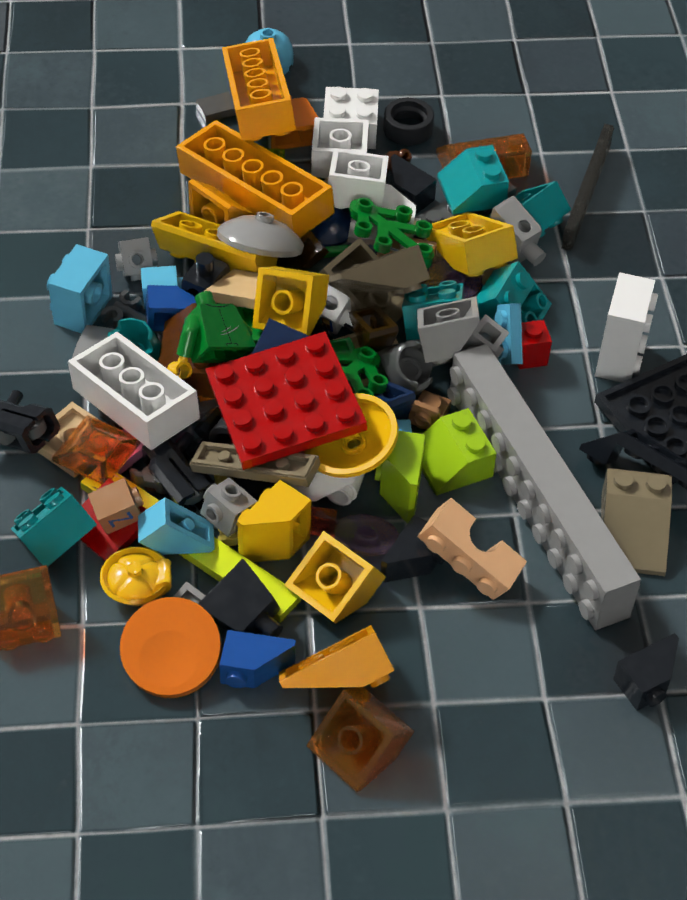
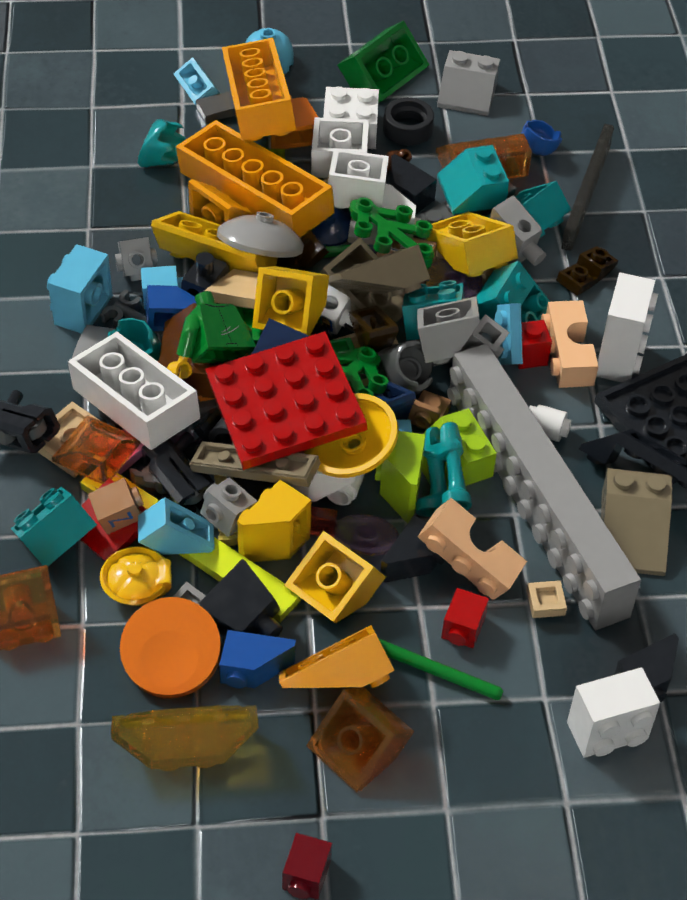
(160, 144): none -> teal hair
(185, 735): none -> clear yellow wedge
(195, 81): none -> medium azure slope
(306, 866): none -> dark red brick
(385, 61): none -> green slope
(440, 447): none -> teal piece
(442, 671): none -> green bar
(464, 618): none -> red brick
(468, 82): none -> light grey slope
(541, 137): none -> blue hair
(546, 599): none -> tan plate
(552, 421): none -> white brick
(570, 362): none -> light nougat arch
(588, 271): none -> dark brown slope
(613, 712): none -> white brick

